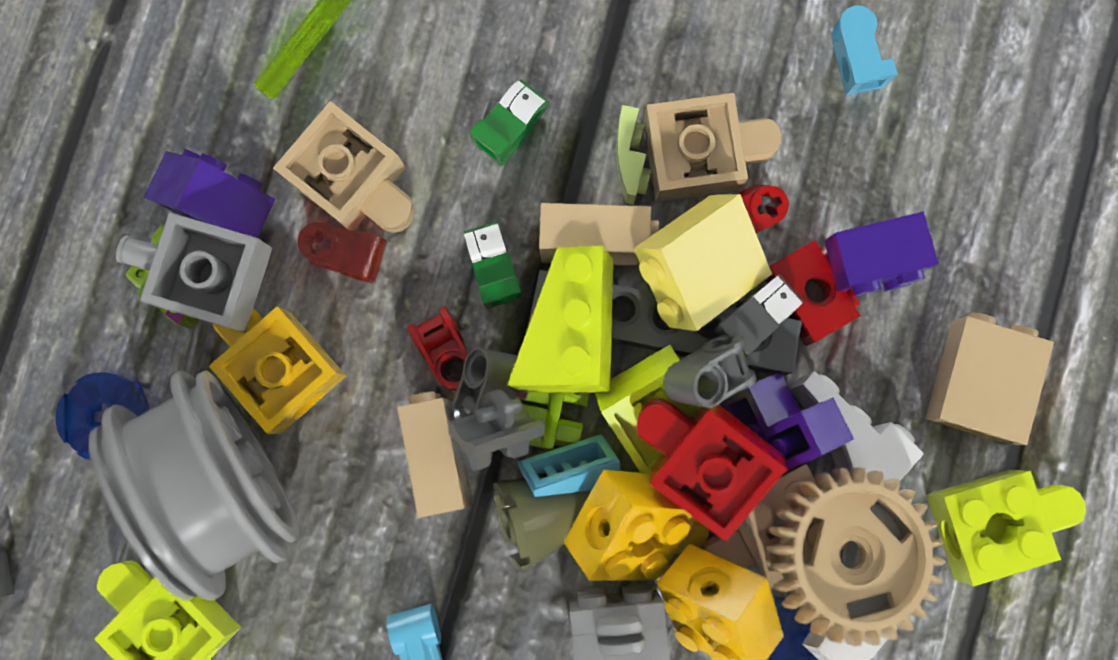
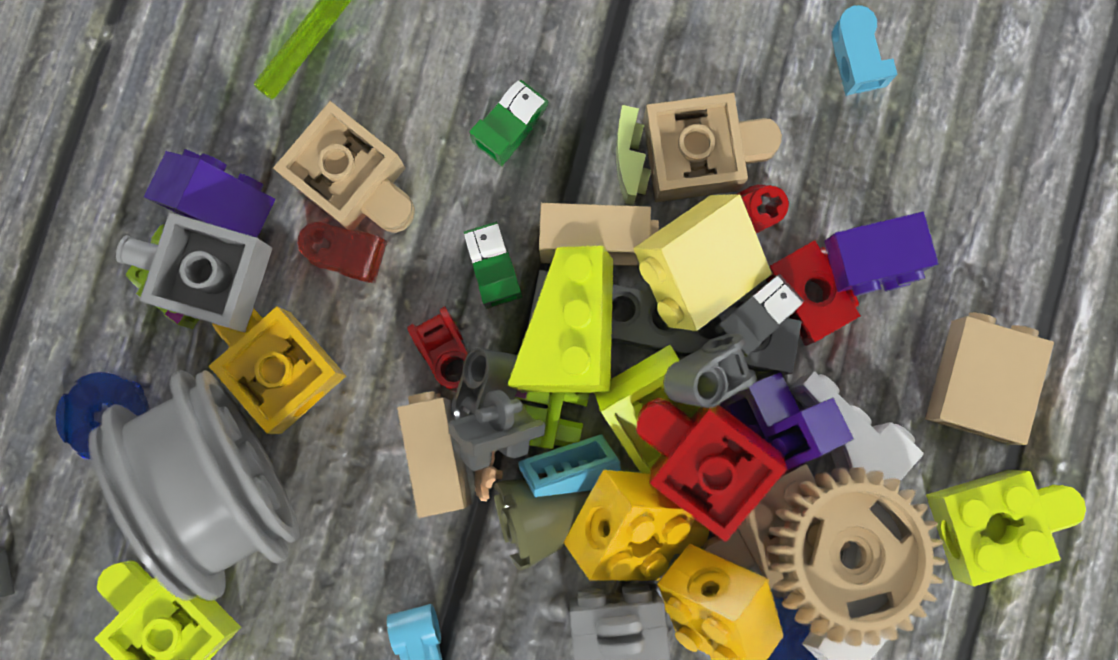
(484, 479): none -> light nougat plant

